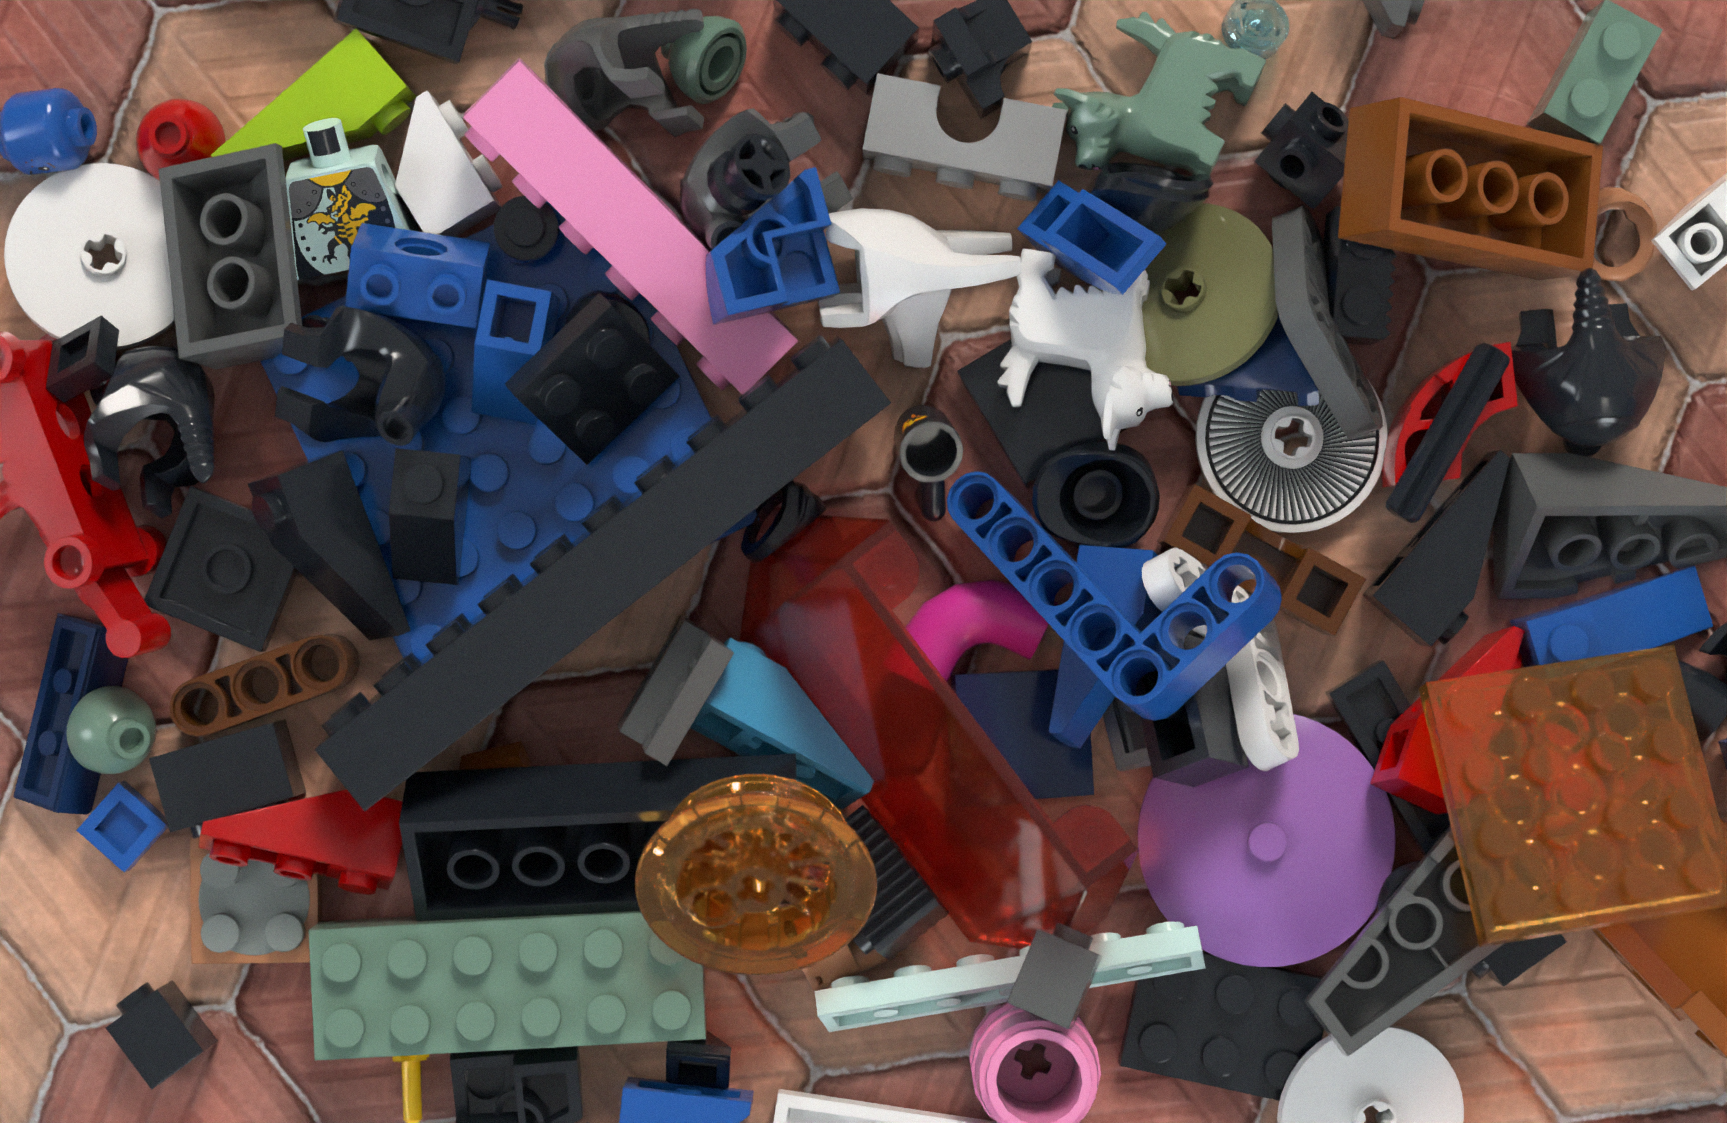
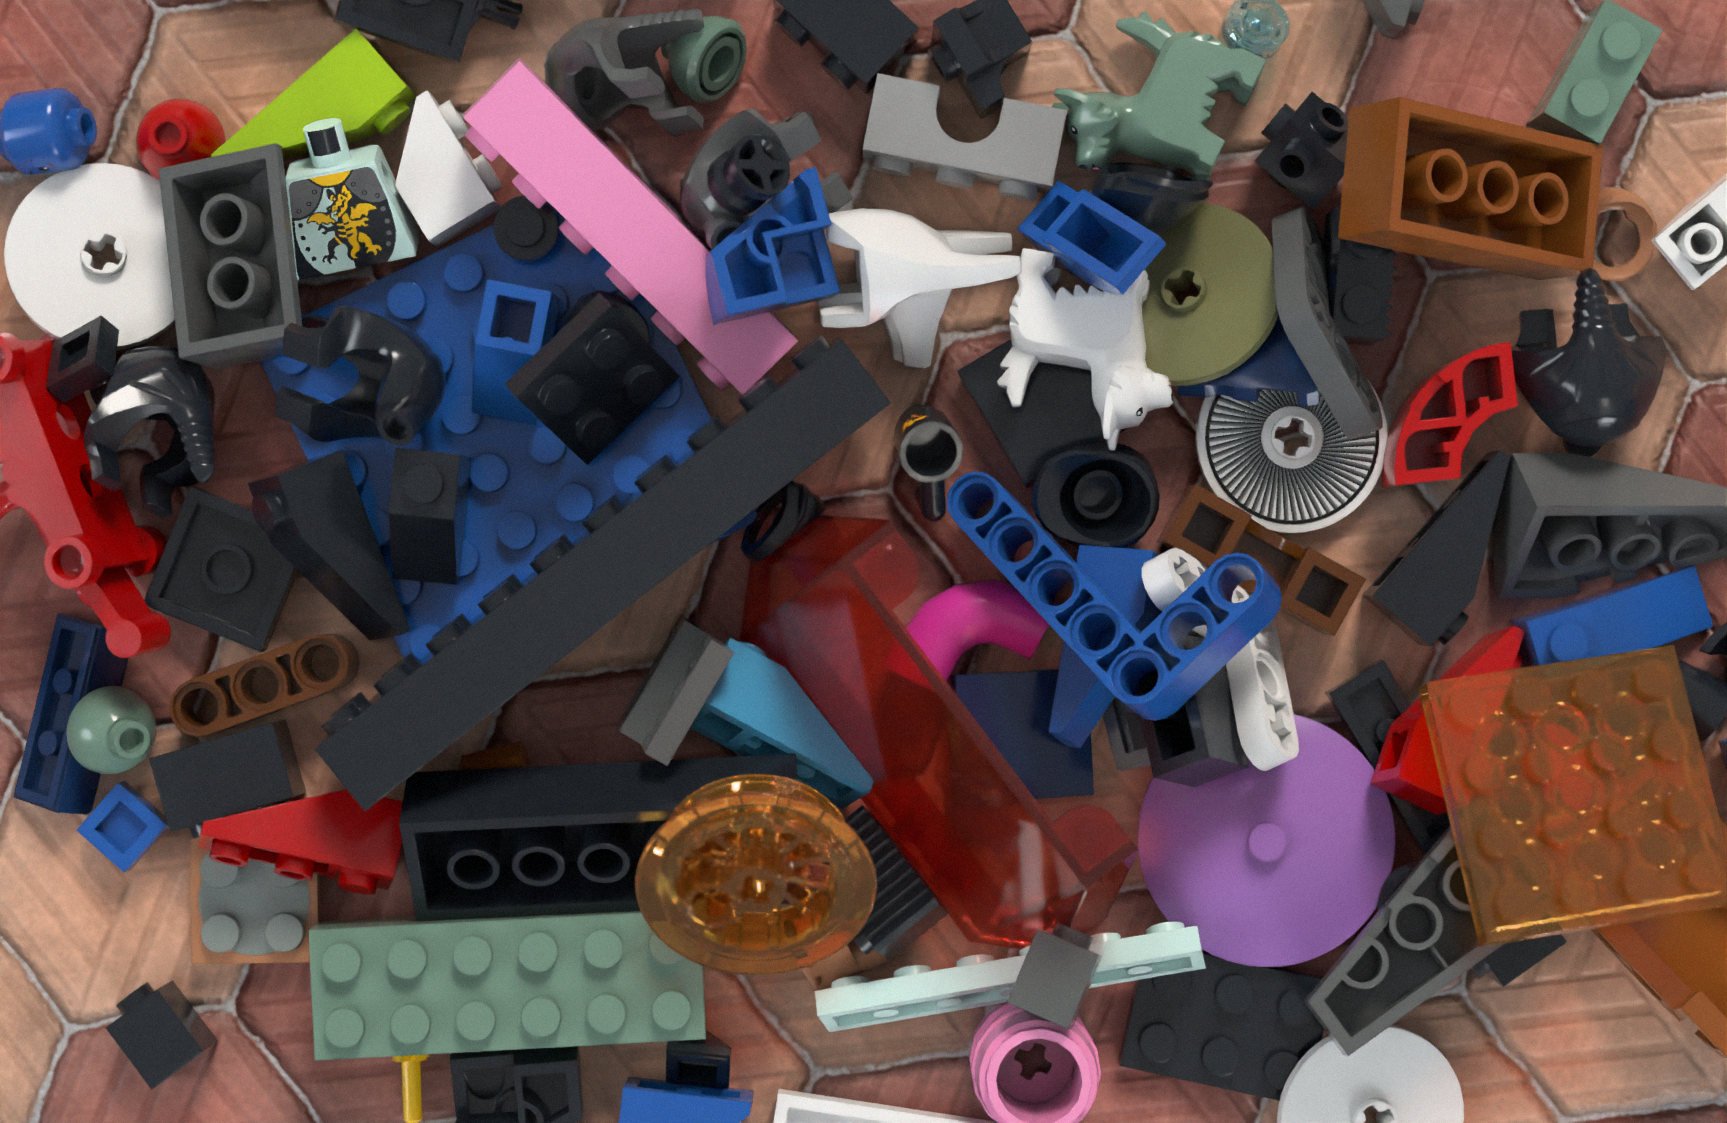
(417, 275): blue brick -> none
(1447, 432): black axle -> none

